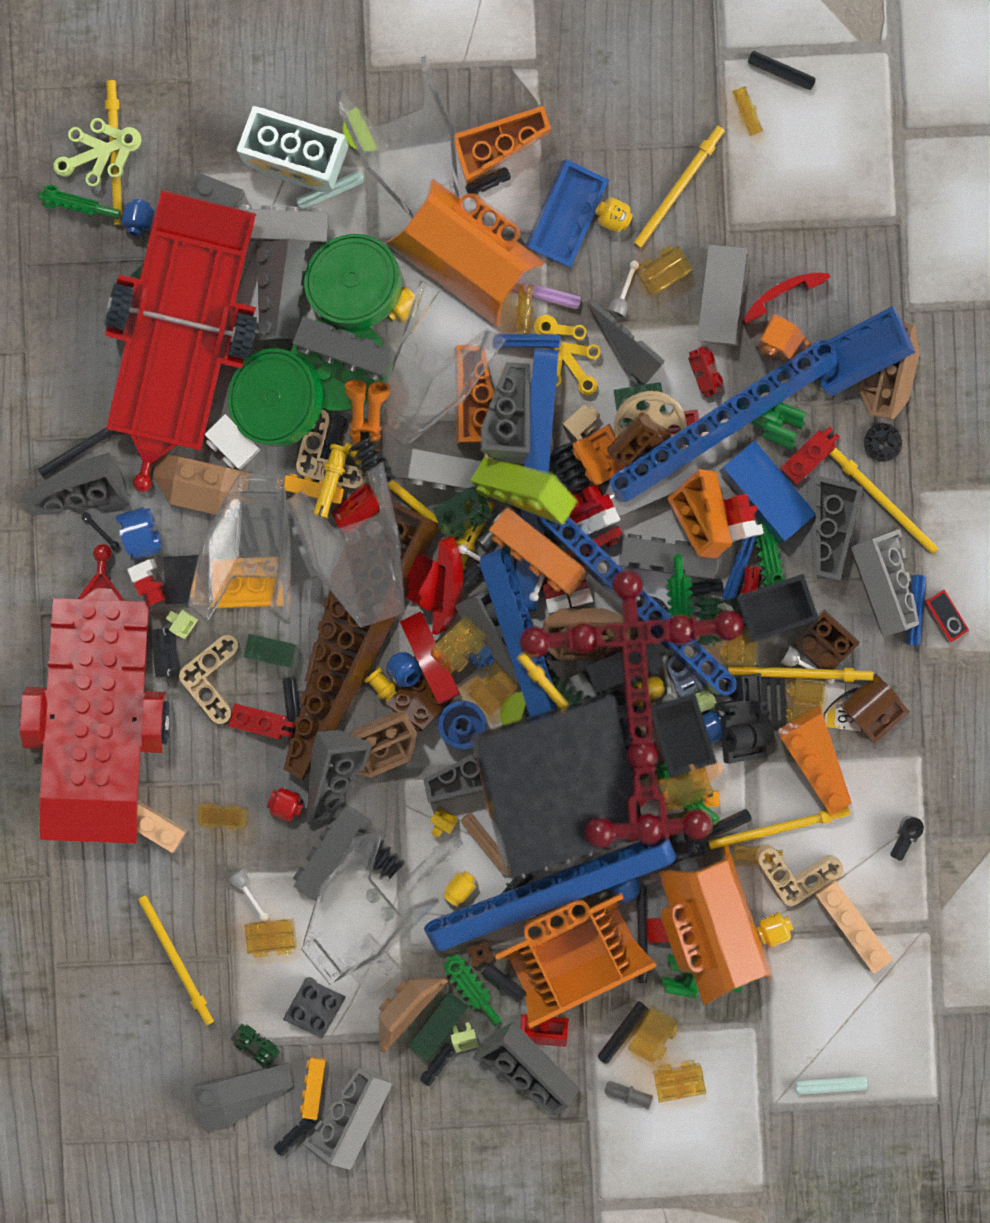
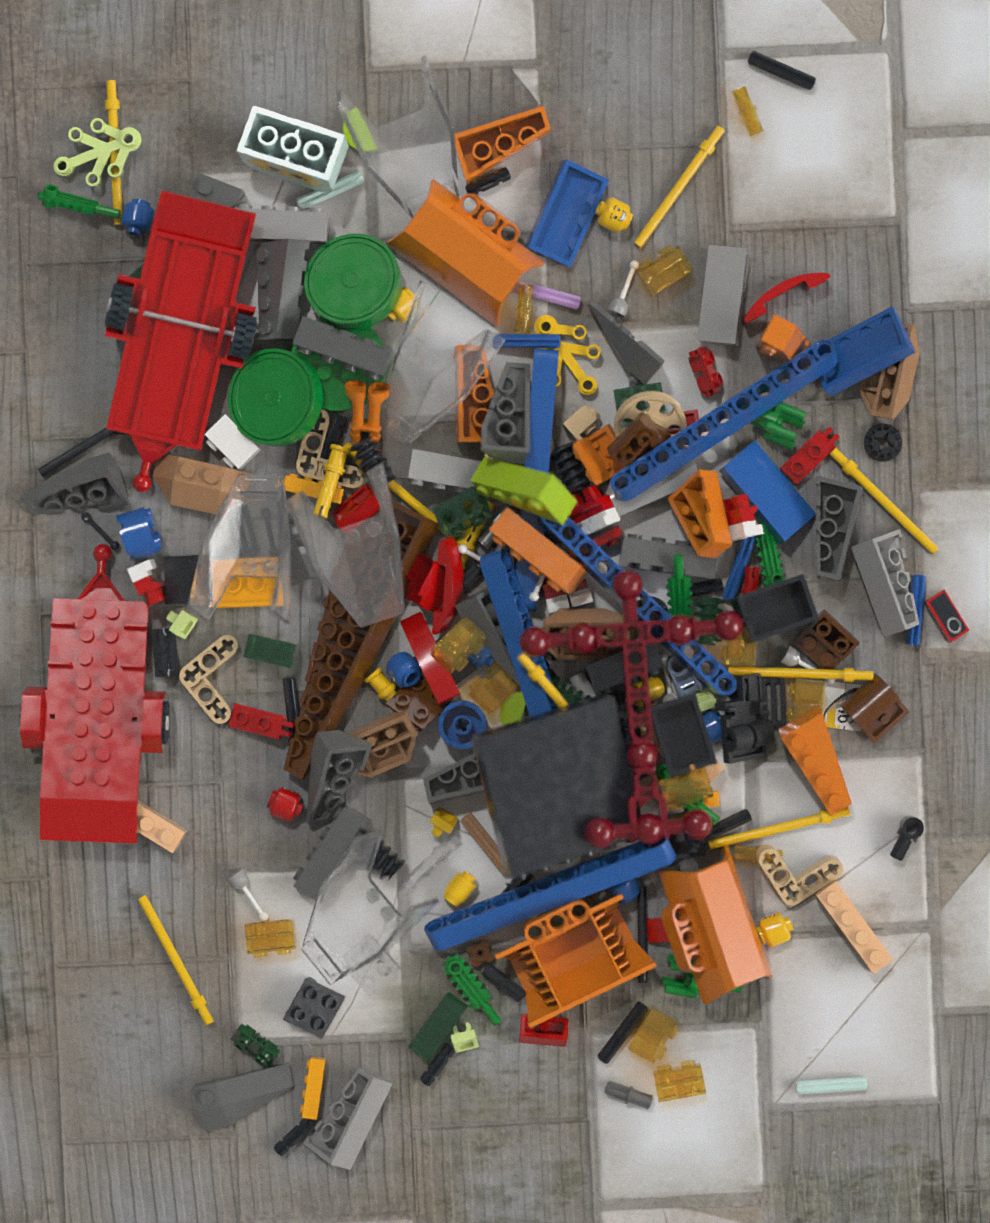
(215, 814): clear yellow brick -> none
(406, 1006): medium nougat wedge -> none
(527, 1068): dark grey wedge -> none

